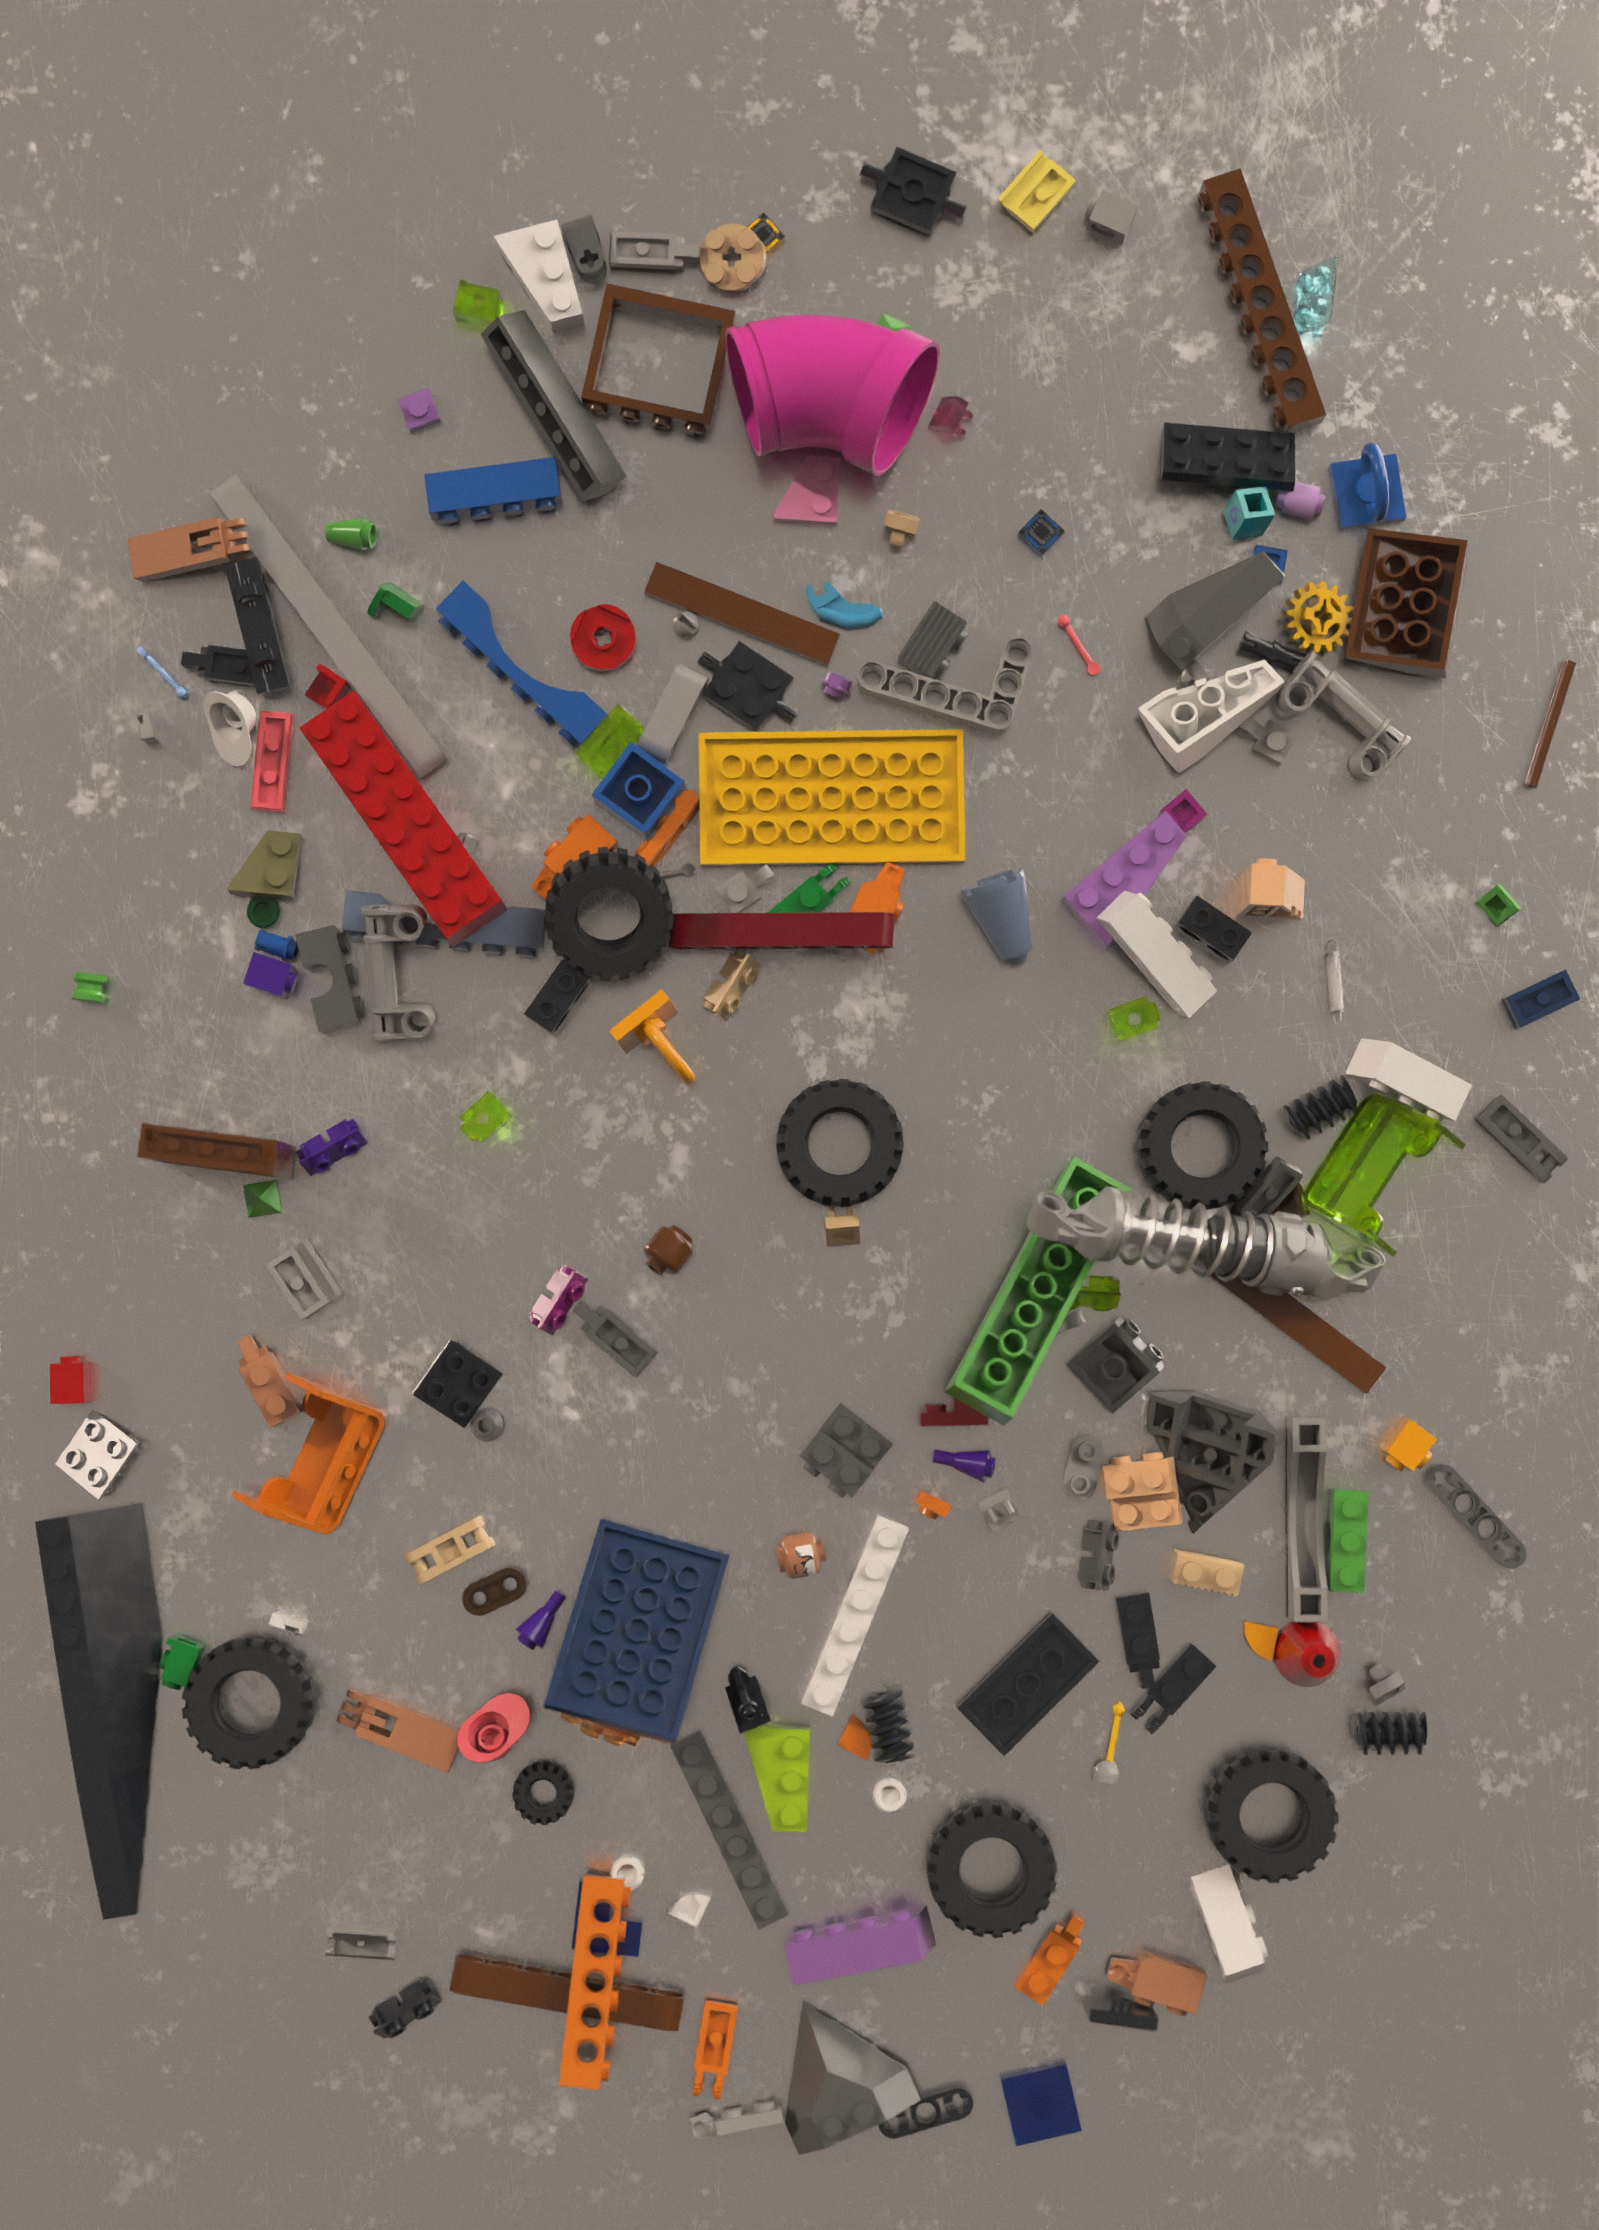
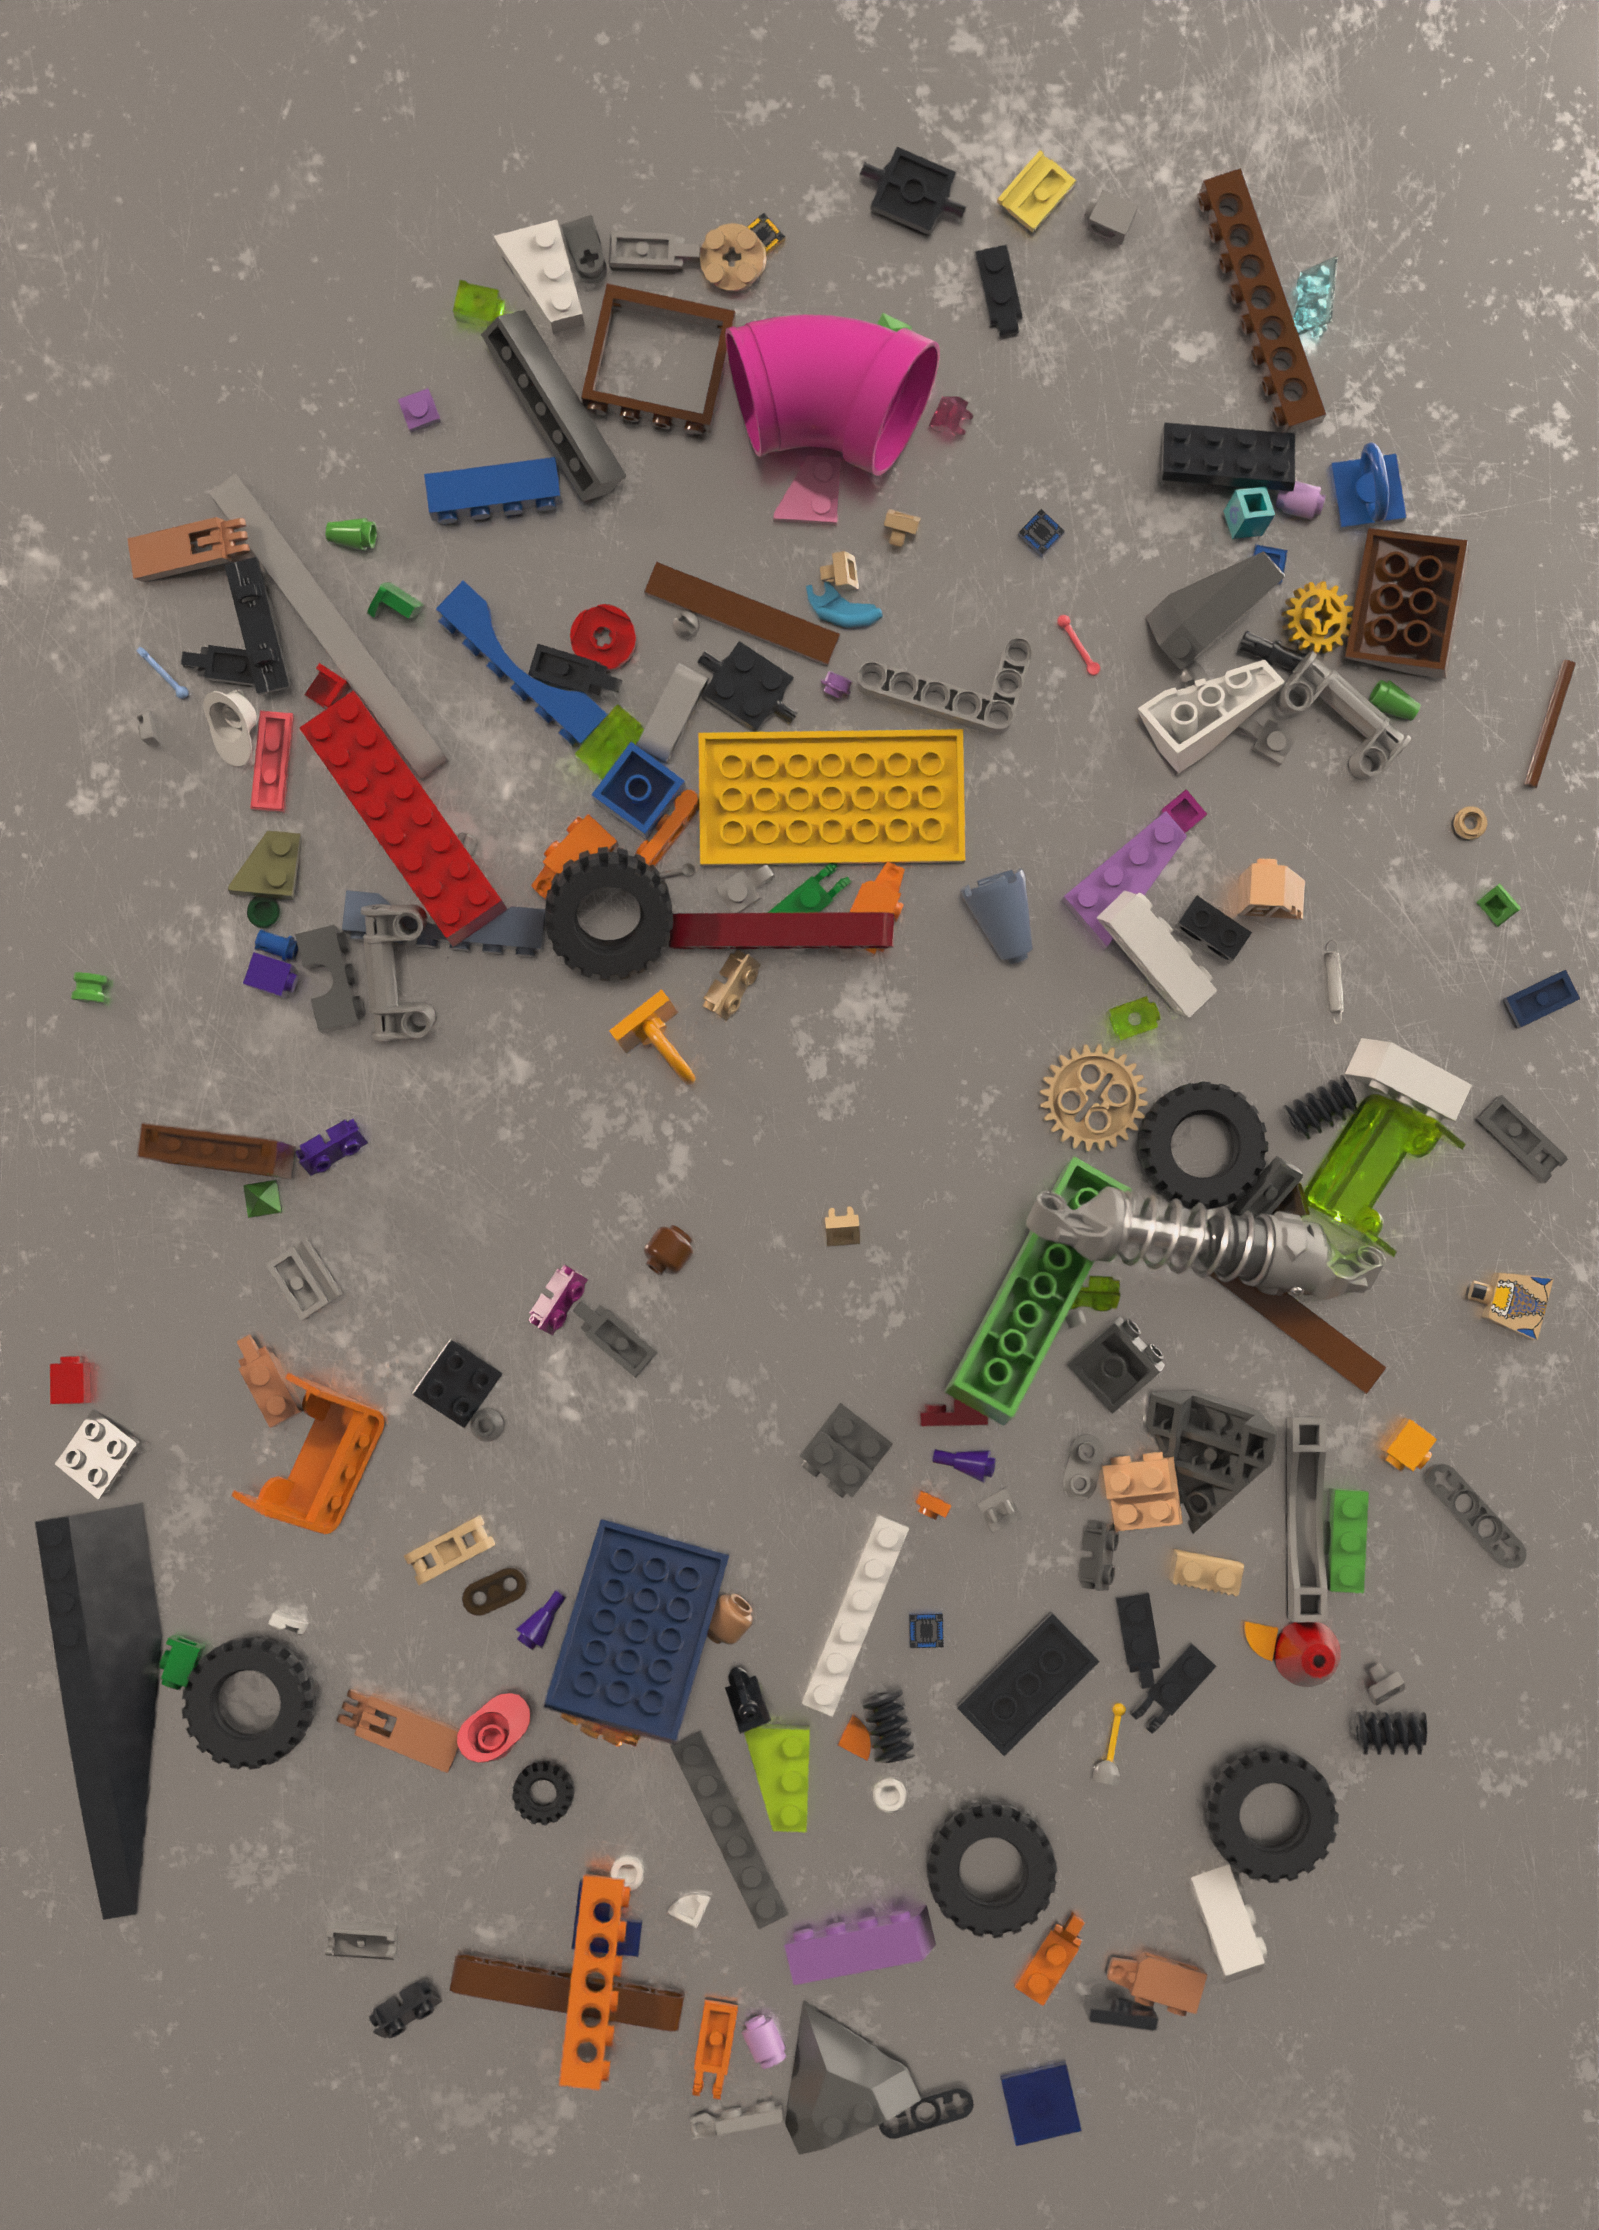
(497, 1115): clear neon green brick -> none
(557, 998): black brick -> none
(571, 671): none -> black hinge
(730, 1619): none -> medium nougat head
(764, 2041): none -> lavender brick
(800, 1555): nougat head -> none
(829, 1098): black tyre -> none
(842, 572): none -> tan tile
(926, 1630): none -> tile
(933, 641): dark grey brick -> none
(999, 289): none -> black hinge
(1069, 1080): none -> tan gear
(1393, 700): none -> bright green cone
(1479, 819): none -> tan plate
(1514, 1302): none -> torso

